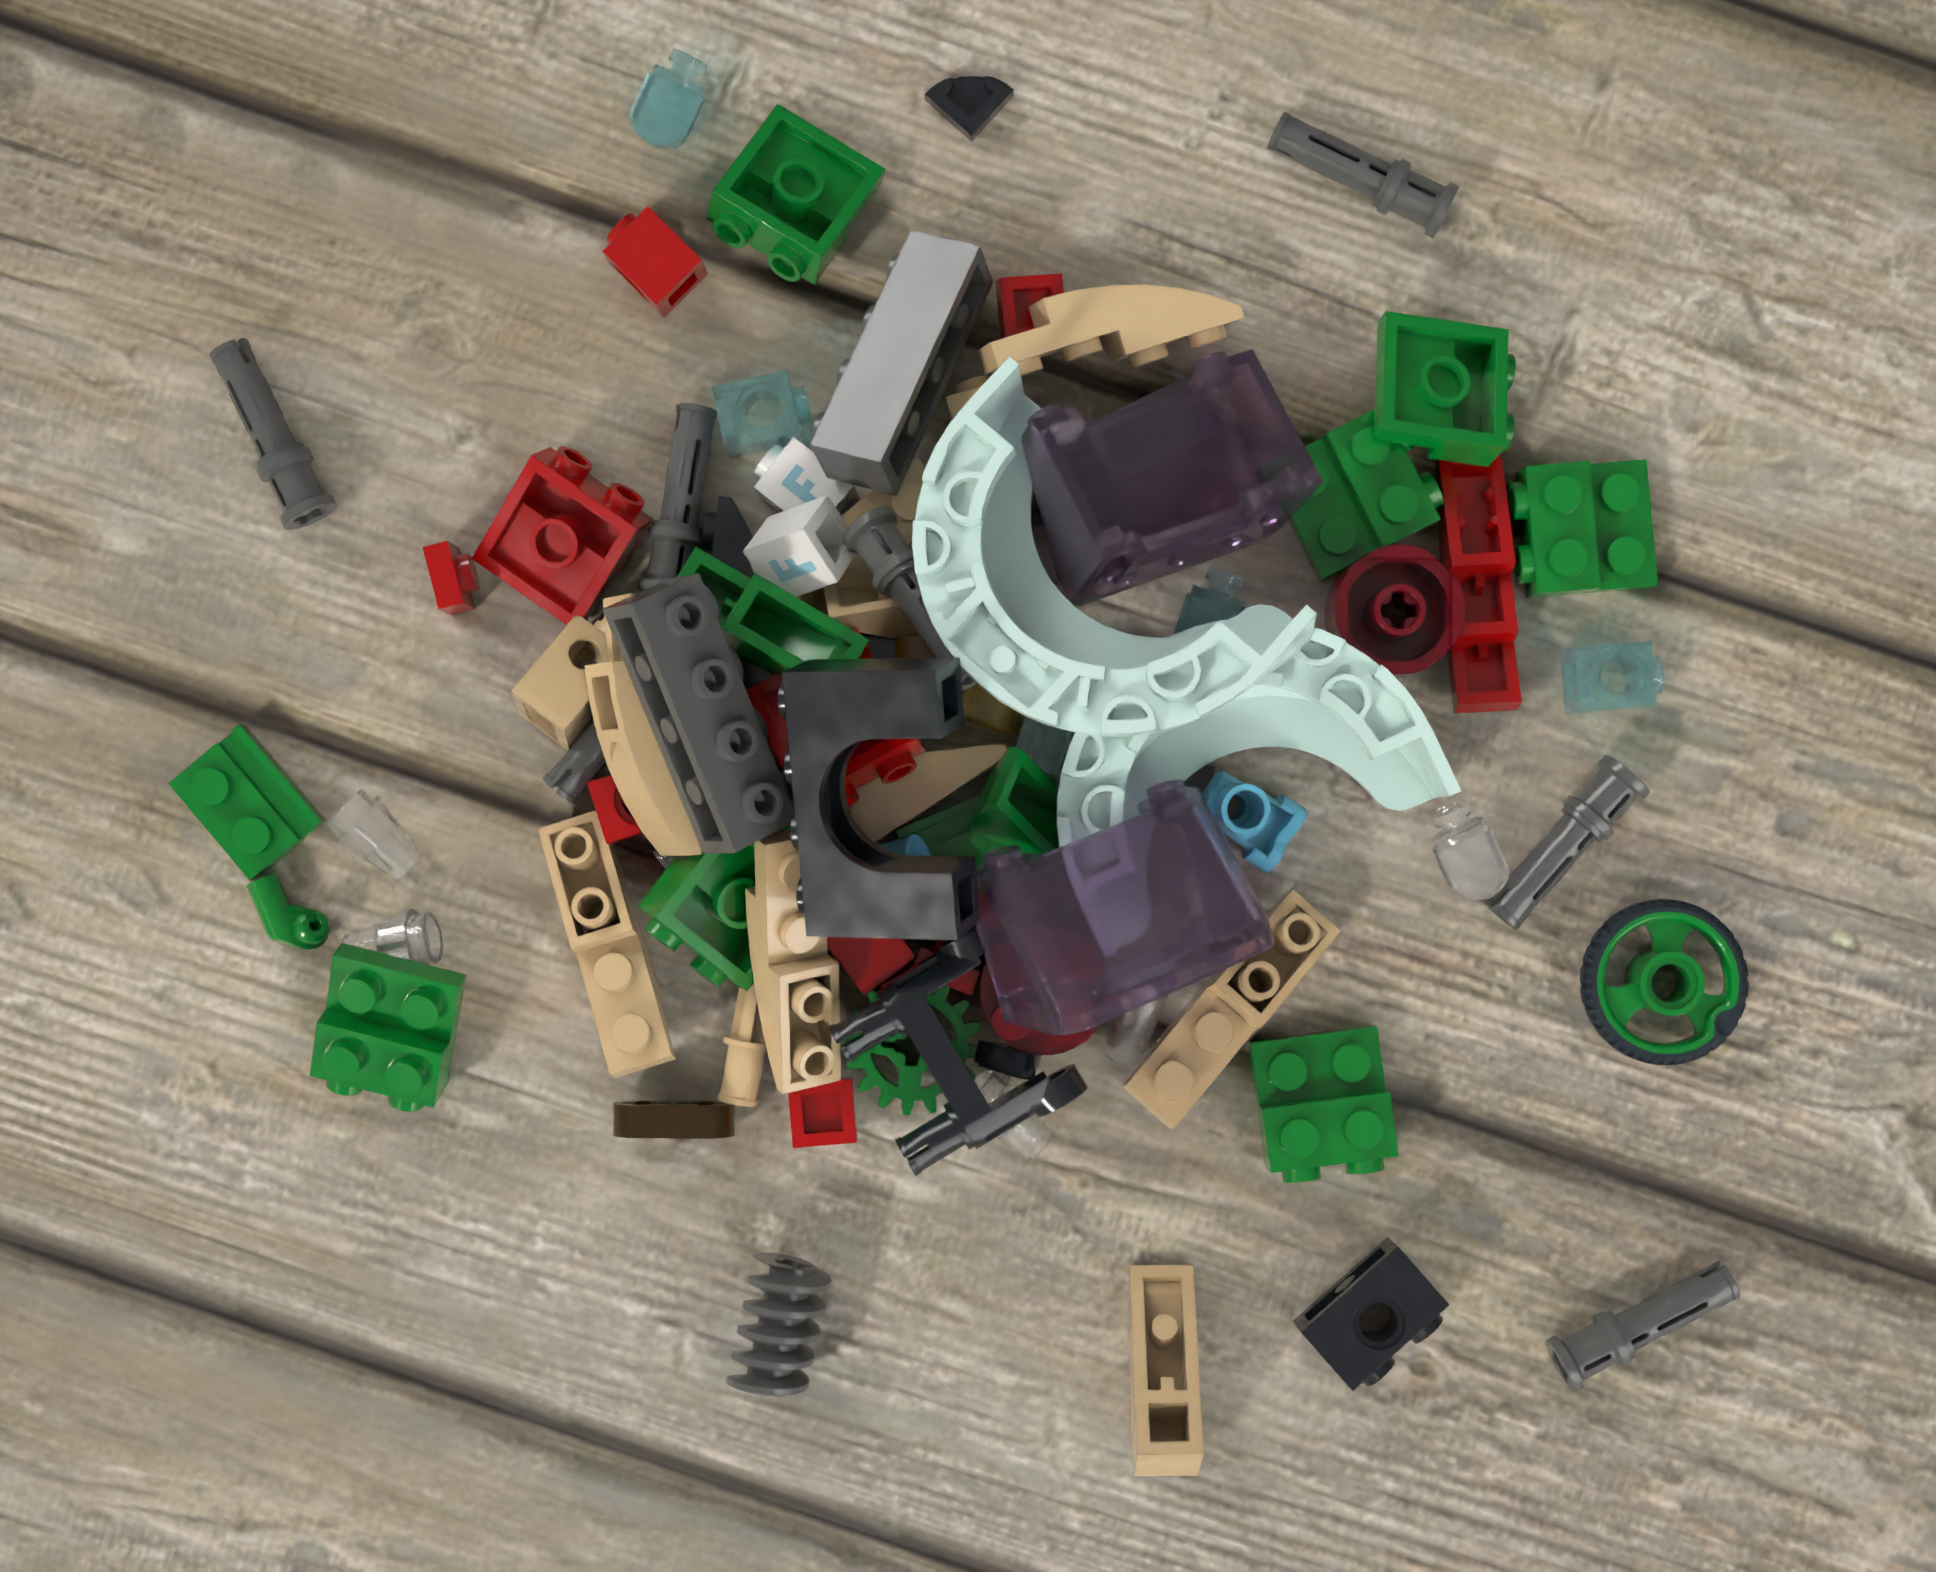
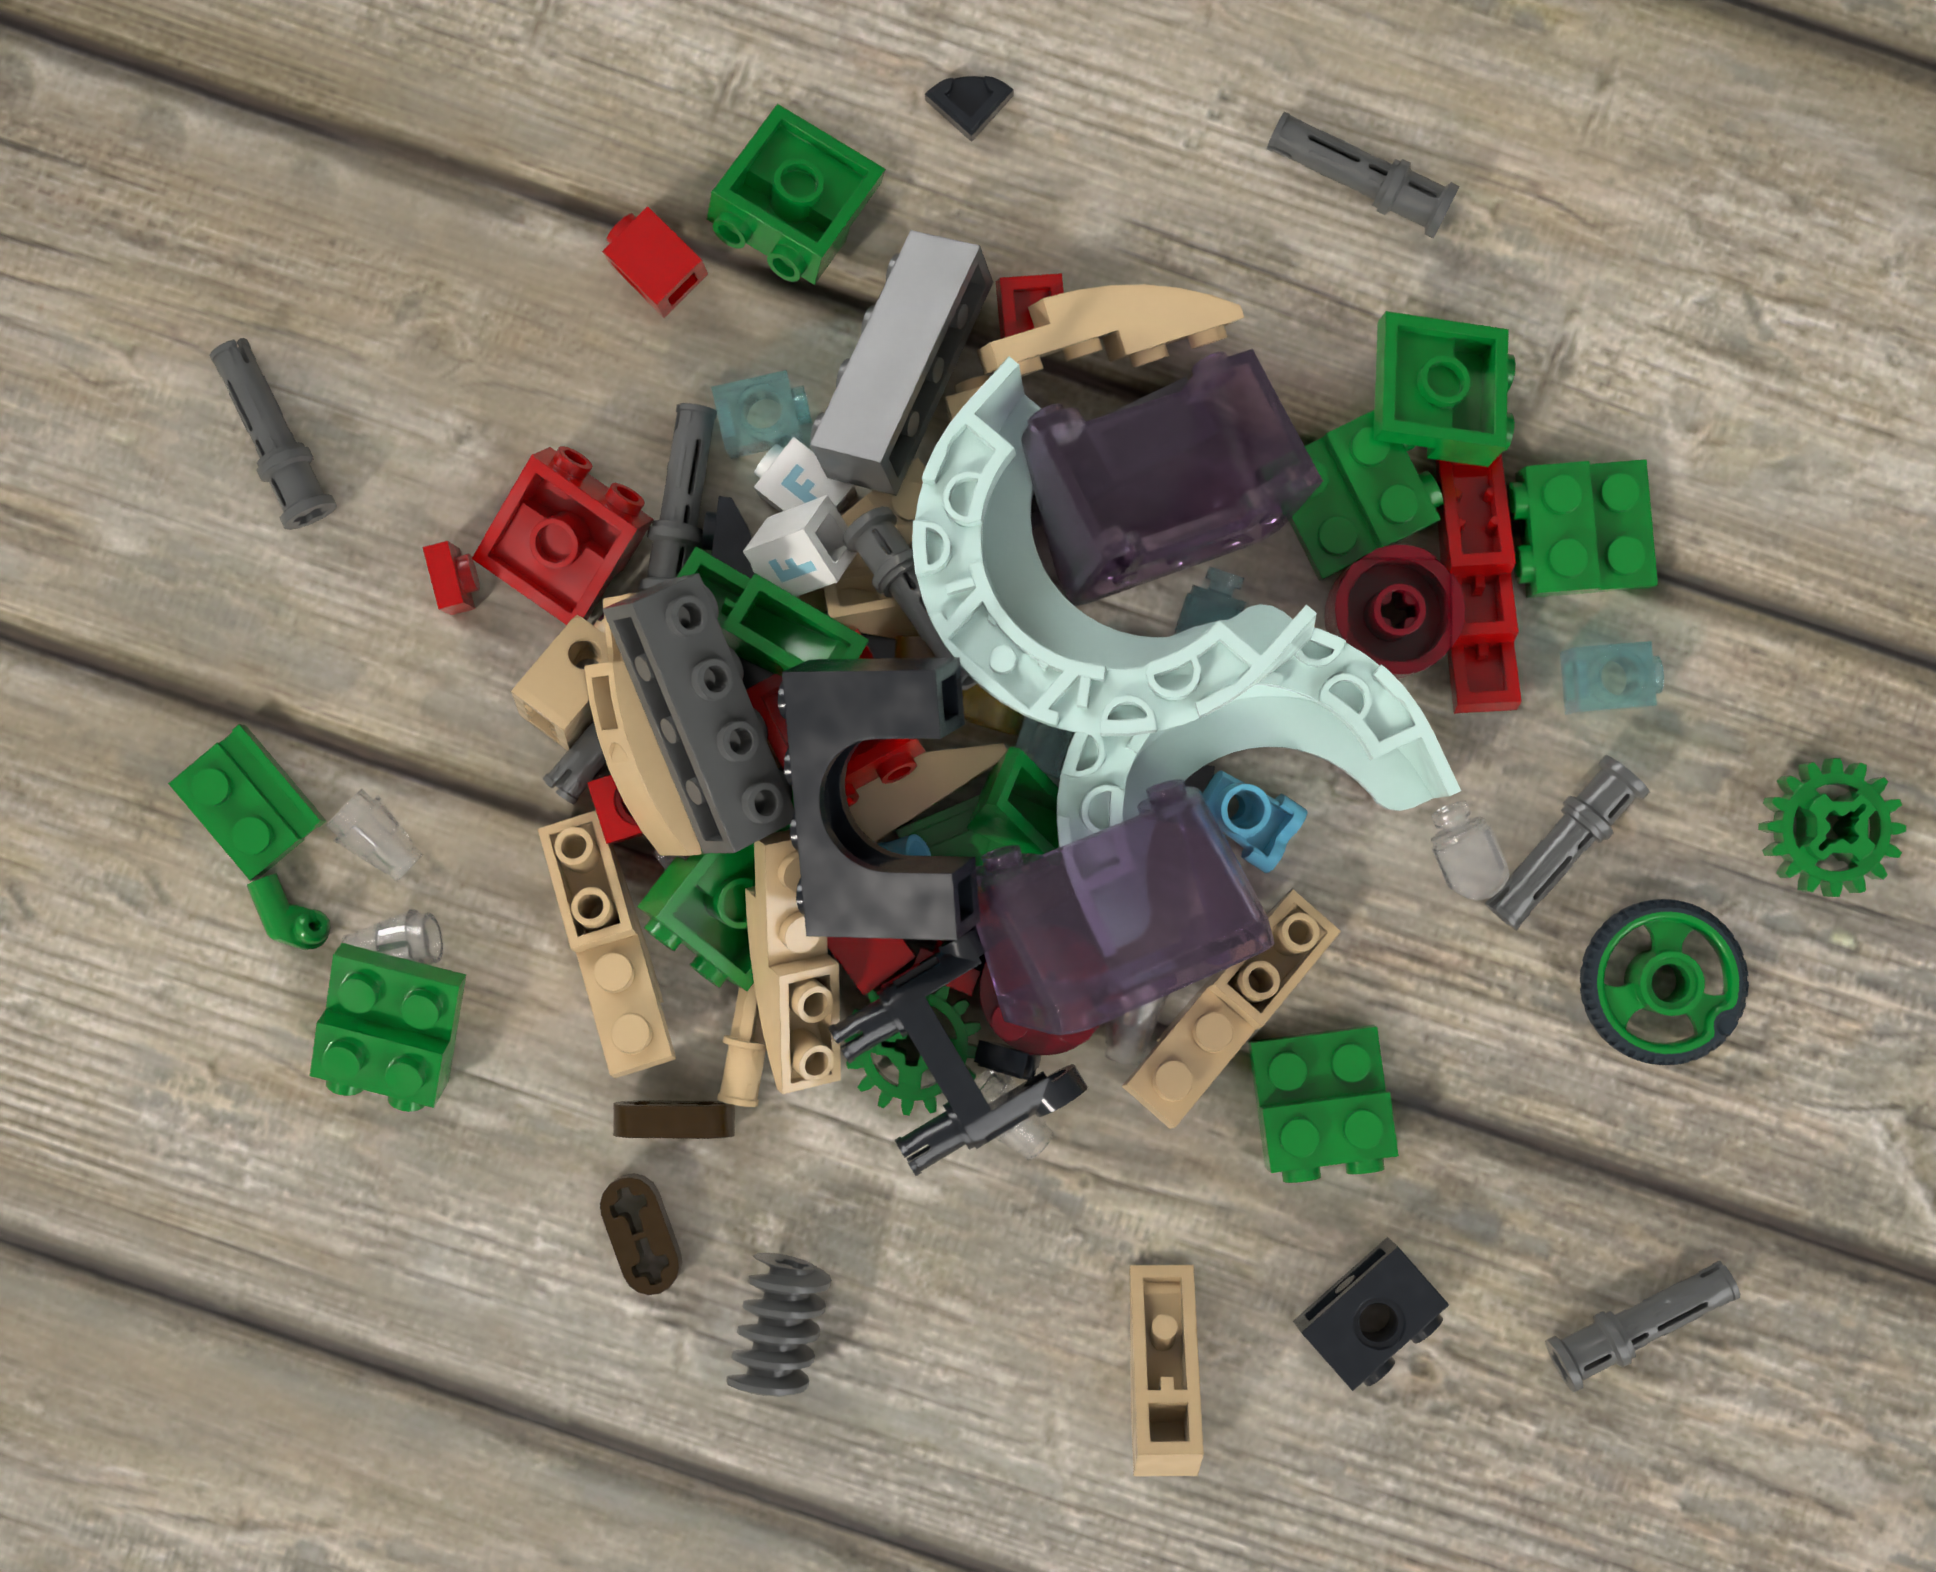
(626, 1239): none -> dark brown beam
(669, 102): clear light blue arm -> none
(823, 1115): red plate -> none
(1852, 845): none -> green gear

